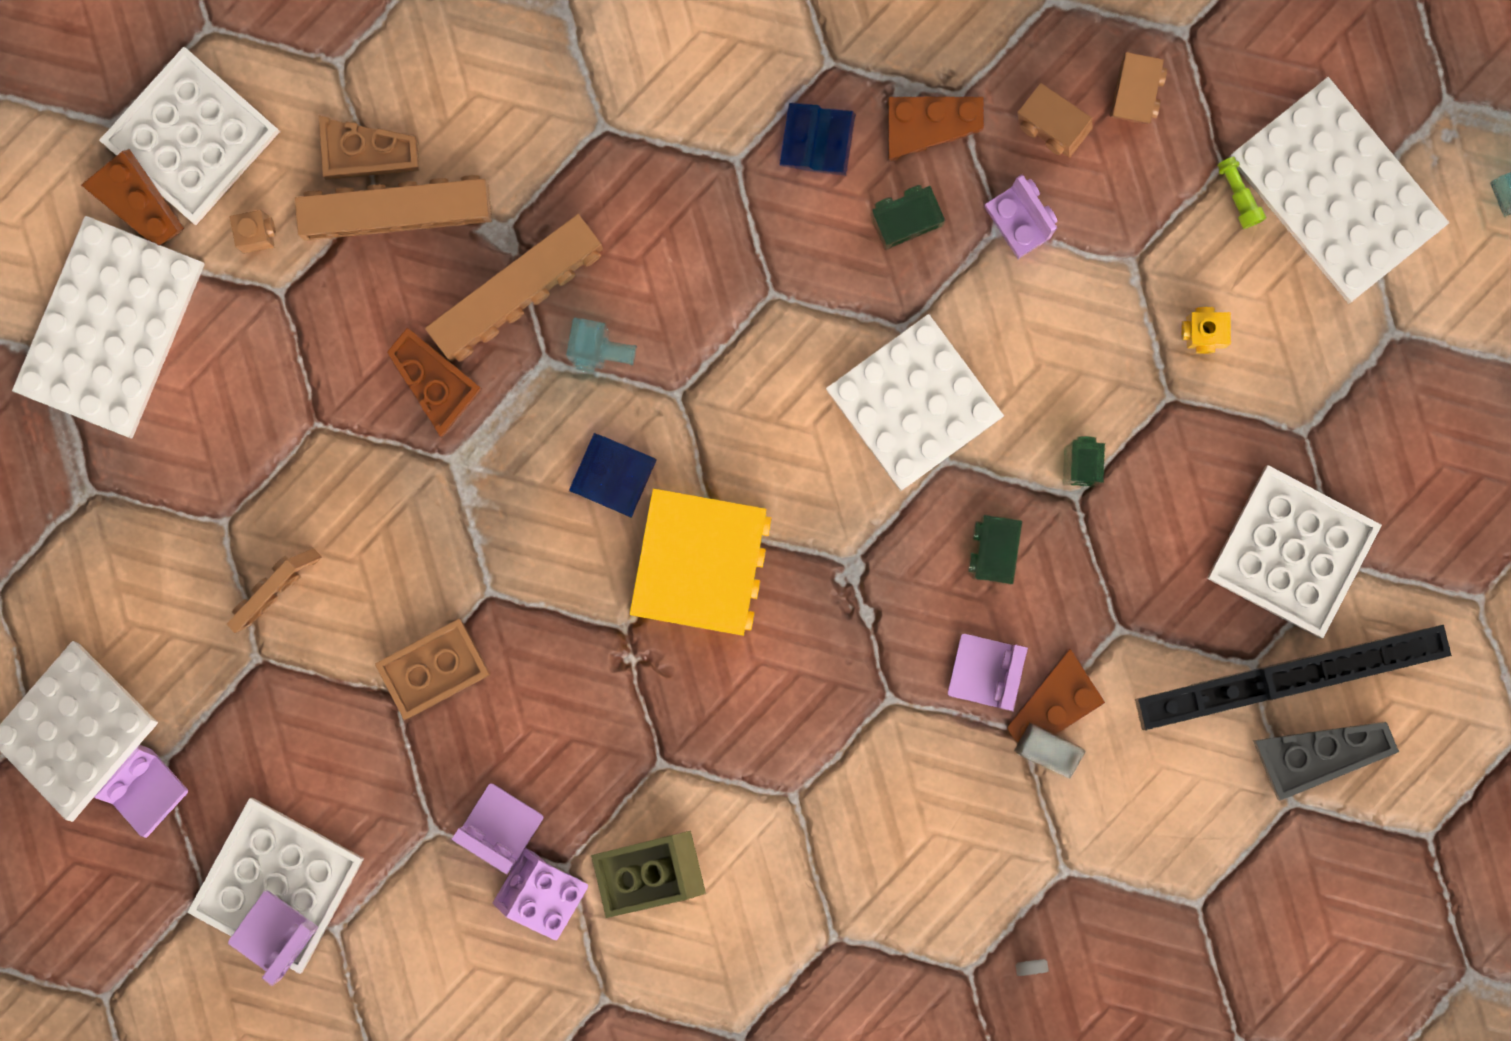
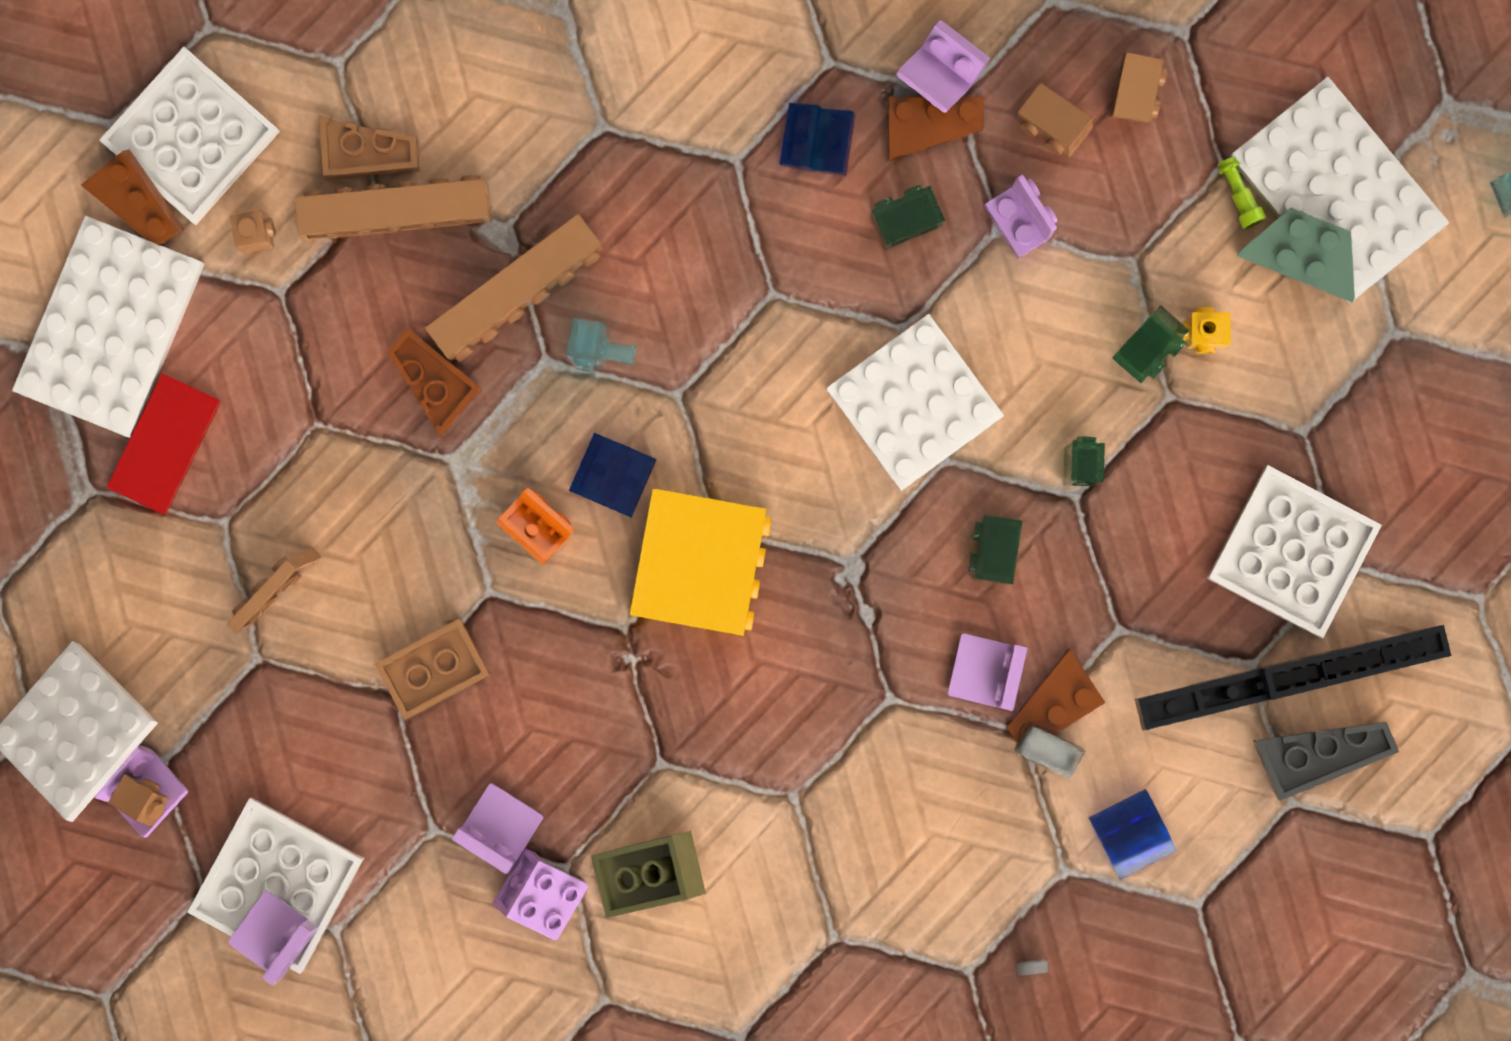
(139, 799): none -> medium nougat brick
(163, 444): none -> red tile
(536, 525): none -> orange bracket
(944, 67): none -> lavender bracket
(1132, 834): none -> clear blue slope
(1150, 344): none -> clear green brick
(1307, 252): none -> sand green wing

